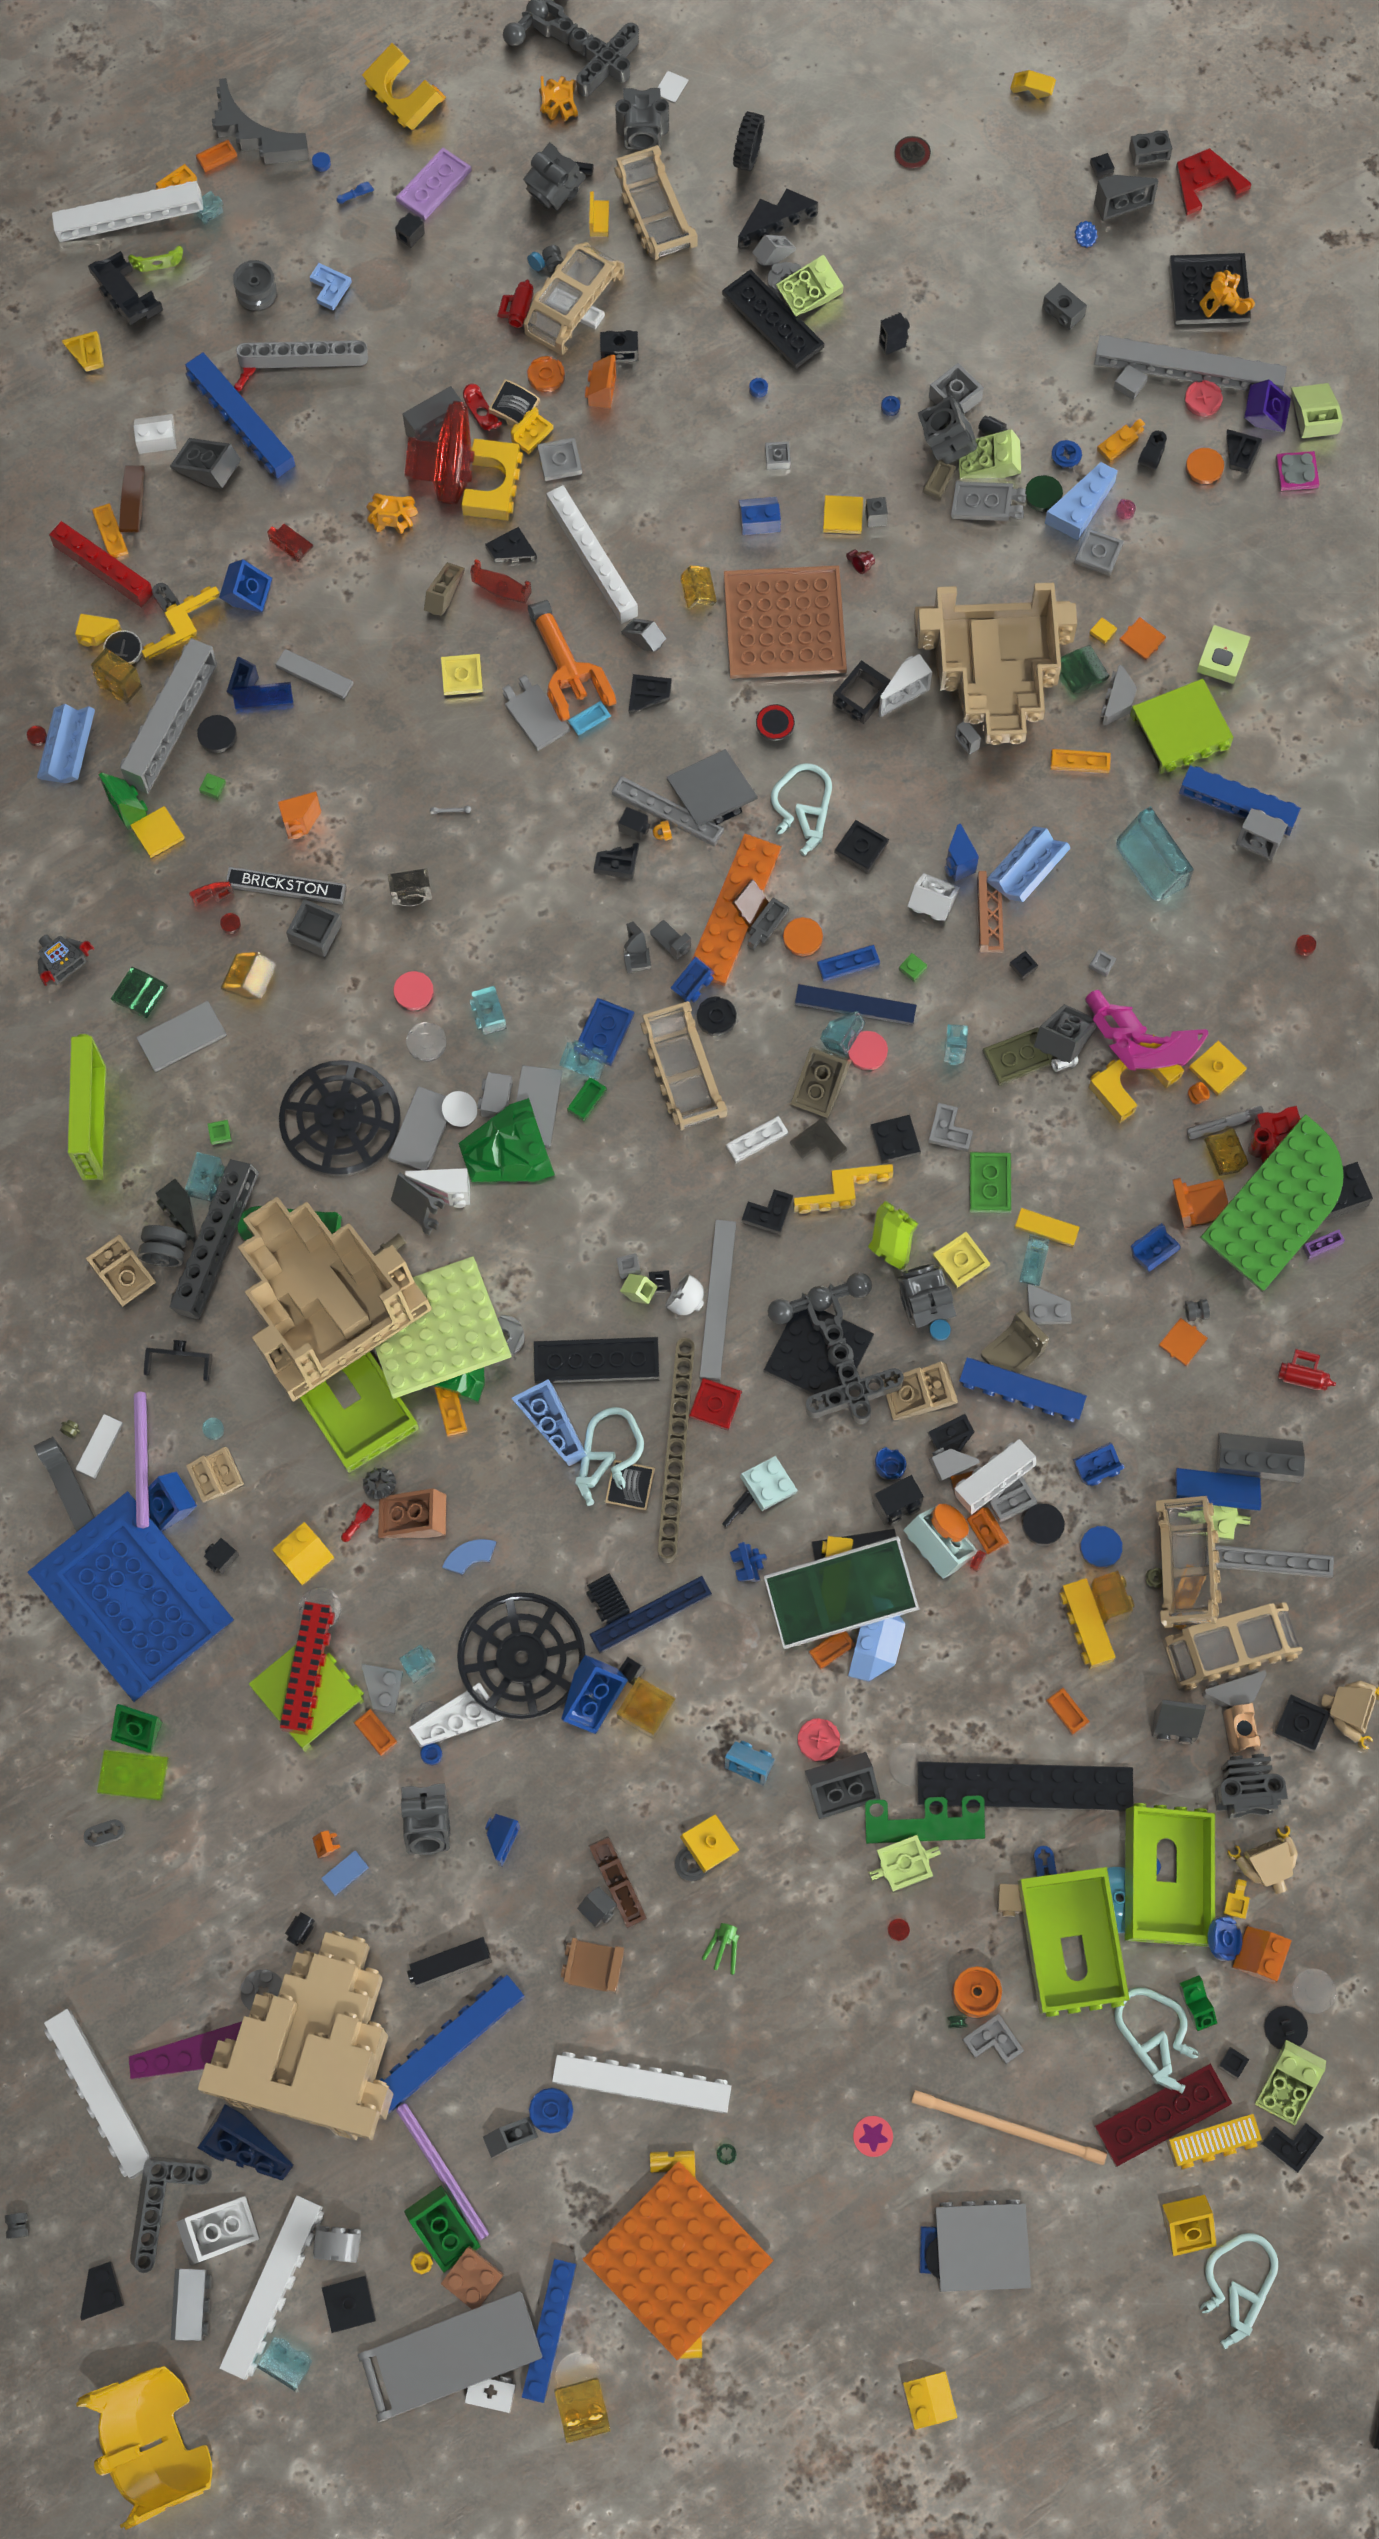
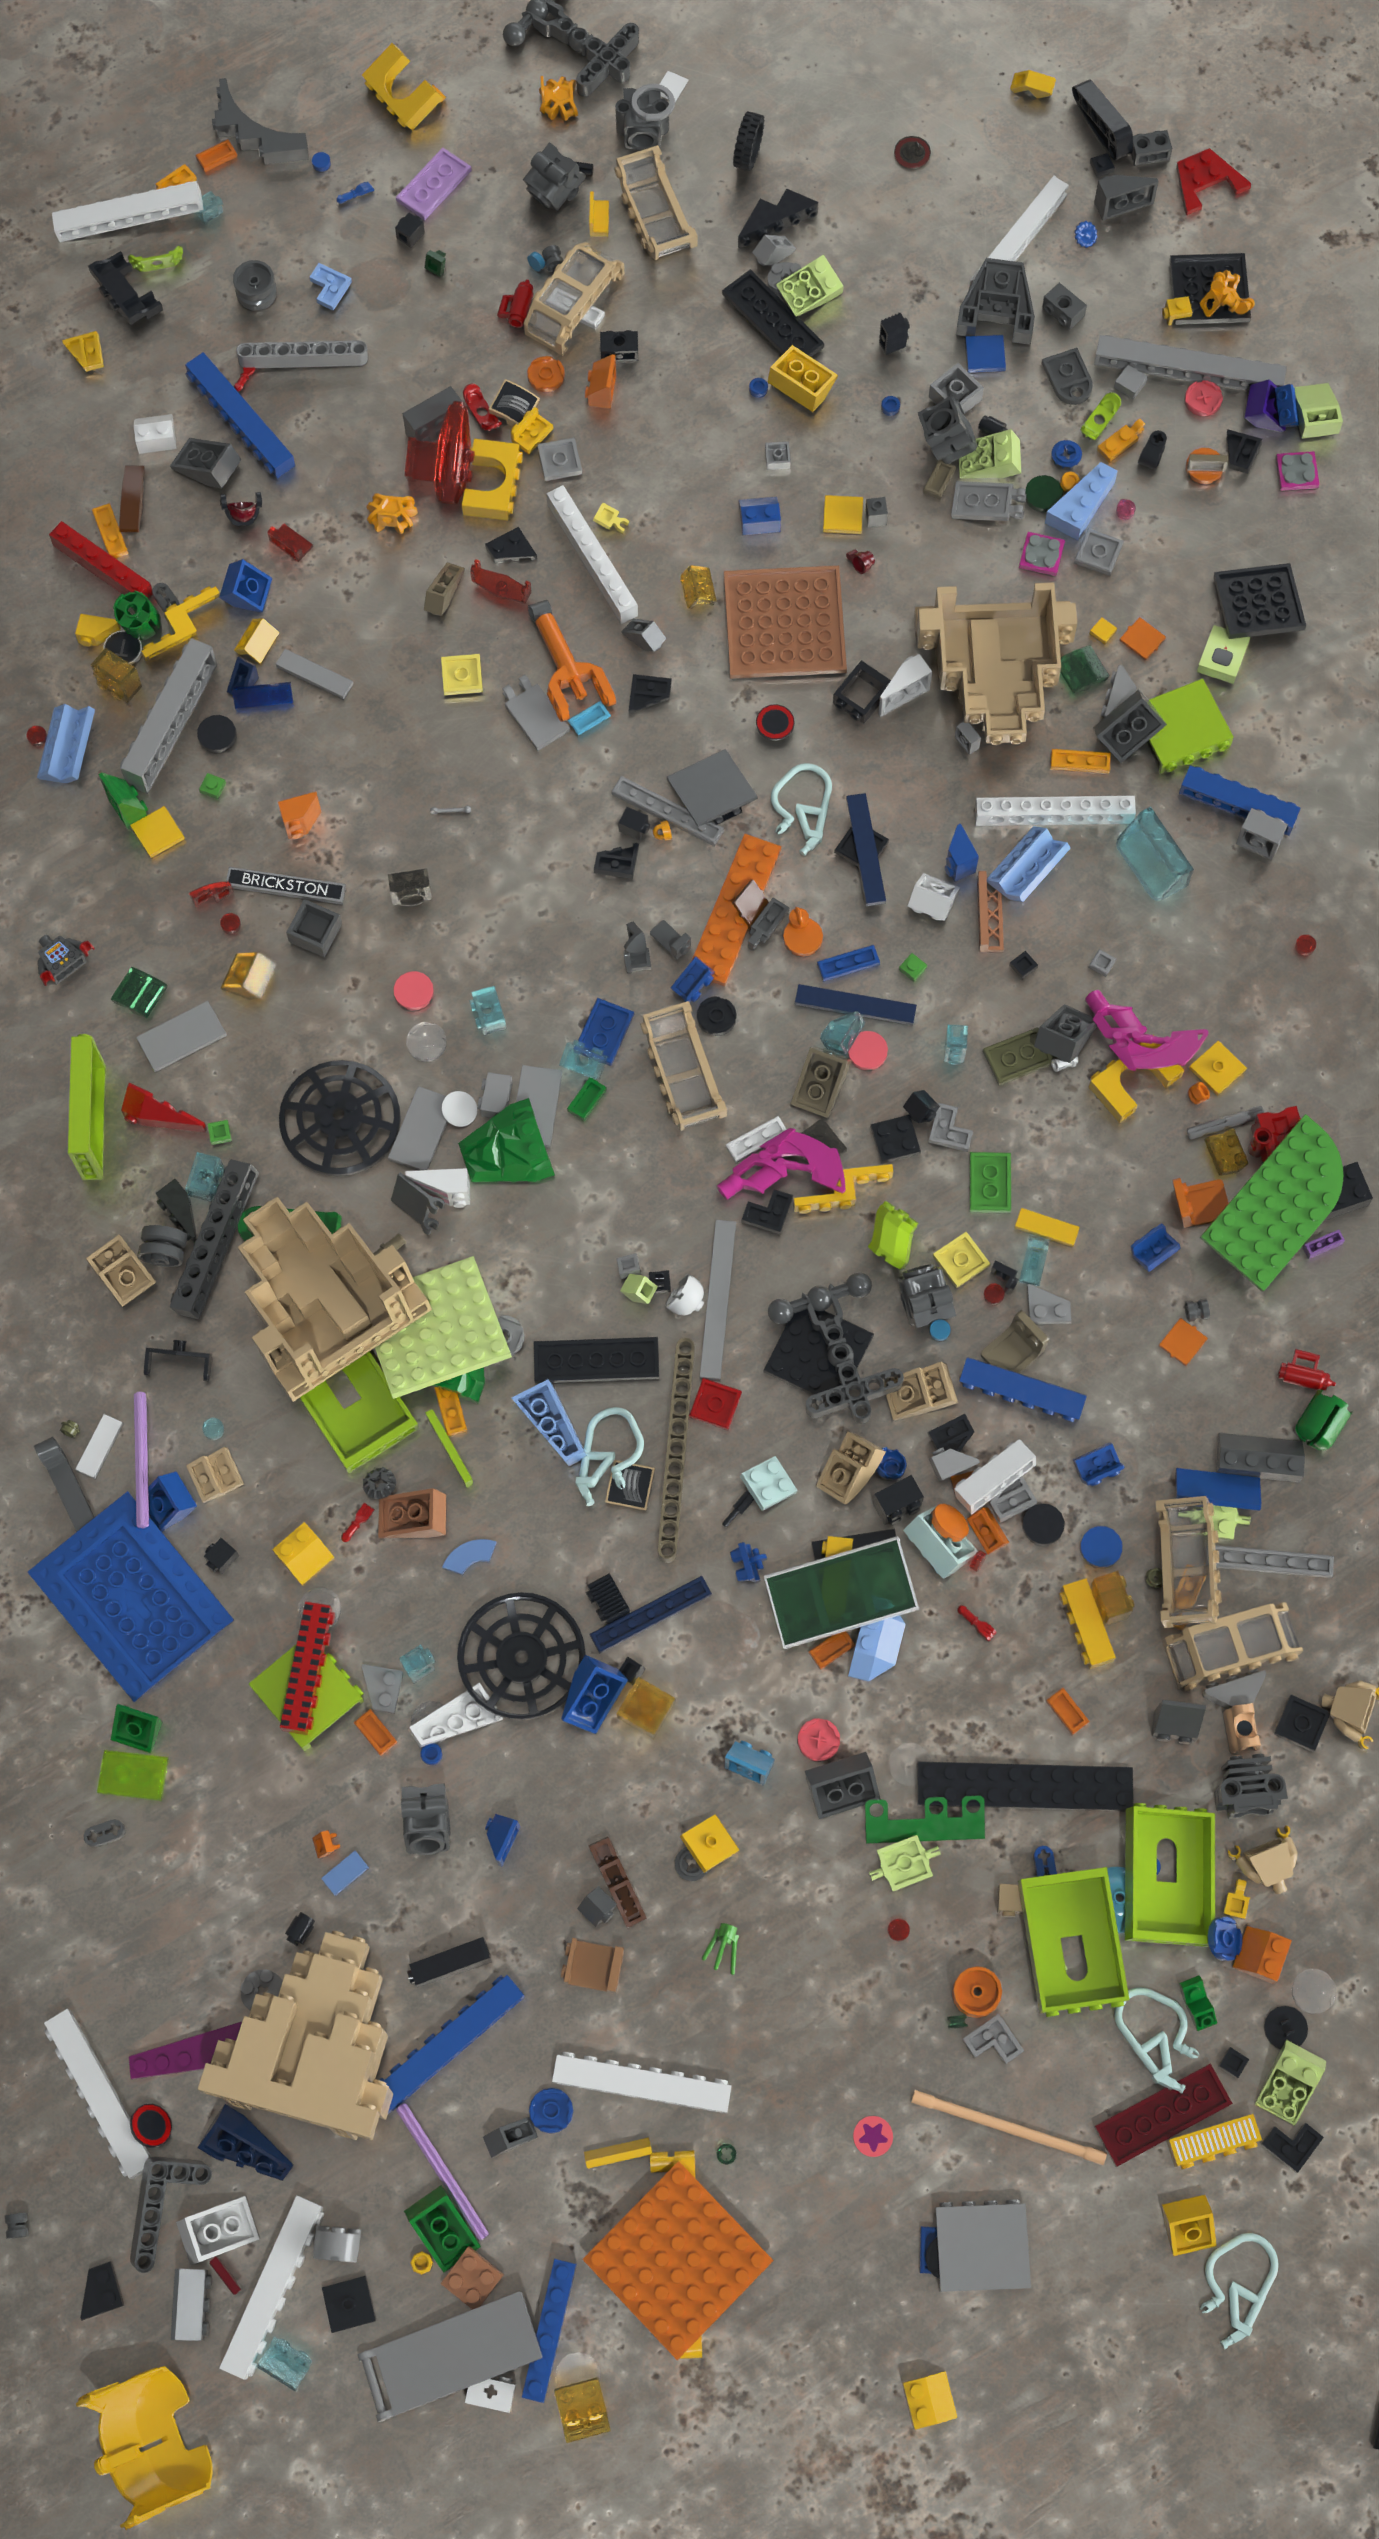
(143, 613): none -> green cylinder
(147, 1111): none -> red wedge
(150, 2125): none -> piece
(225, 2275): none -> dark red tile
(241, 512): none -> cap
(257, 639): none -> yellow panel
(435, 262): none -> dark green tile
(449, 1448): none -> lime tile
(607, 517): none -> light yellow plate
(618, 2153): none -> yellow tile
(652, 117): none -> light grey piece
(798, 918): none -> orange tile
(801, 378): none -> yellow slope
(823, 1164): none -> dark pink piece
(850, 1467): none -> tan slope
(866, 849): none -> dark blue tile
(921, 1107): none -> black brick
(982, 1628): none -> red piece
(985, 353): none -> blue tile
(994, 1294): none -> clear red tile
(999, 296): none -> dark grey wedge
(1003, 1272): none -> black bracket
(1030, 222): none -> white tile
(1042, 554): none -> light grey piece
(1054, 810): none -> white brick
(1068, 374): none -> dark grey tile
(1069, 480): none -> light orange tile
(1104, 120): none -> black beam
(1106, 409): none -> lime piece
(1129, 726): none -> dark grey slope
(1177, 309): none -> yellow bracket
(1207, 462): none -> dark tan tile
(1259, 601): none -> black plate
(1287, 406): none -> blue bracket
(1322, 1421): none -> green cylinder

